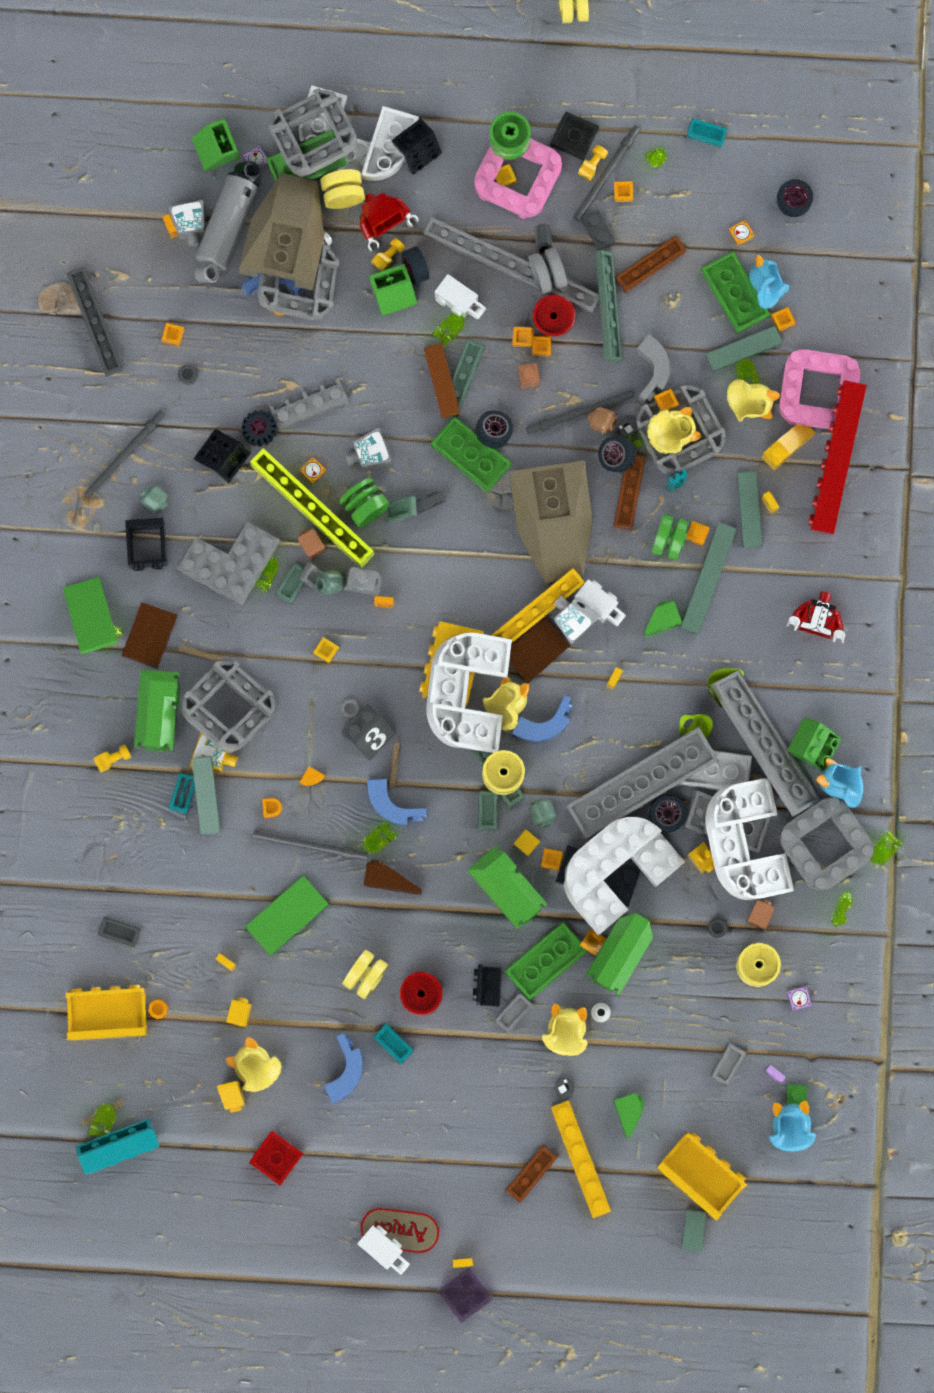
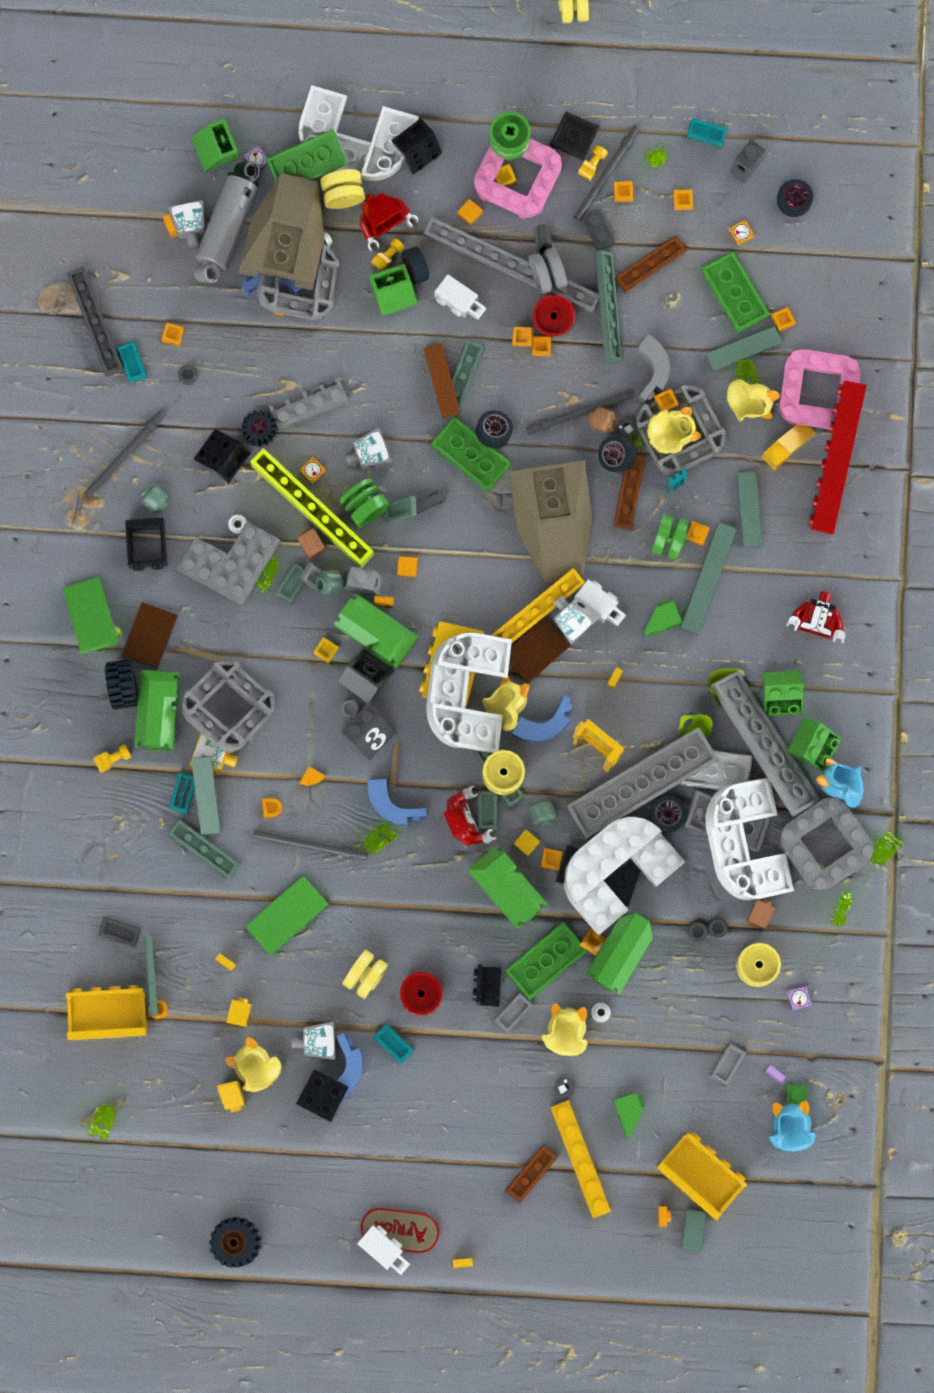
(117, 1146): teal brick -> none
(121, 684): none -> black wheel
(131, 362): none -> teal tile
(151, 976): none -> sand green tile
(204, 849): none -> sand green tile
(235, 1242): none -> black wheel
(237, 518): none -> white plate
(276, 1158): red plate -> none
(285, 120): light grey plate -> none
(317, 1041): none -> torso
(322, 1095): none -> black bracket
(365, 676): none -> dark grey slope
(376, 631): none -> bright green brick
(385, 878): reddish brown slope -> none
(407, 566): none -> light orange tile
(453, 324): clear neon green plate -> none
(461, 820): none -> red torso
(465, 1295): clear purple plate -> none
(470, 212): none -> light orange tile
(528, 376): nougat brick -> none
(600, 741): none -> yellow panel
(663, 1216): none -> light orange plate
(683, 199): none -> light orange plate
(697, 931): none -> dark grey tile
(702, 858): yellow brick -> none
(749, 159): none -> dark grey torso
(767, 282): medium azure hair -> none
(770, 502): yellow tile -> none
(782, 693): none -> bright green slope

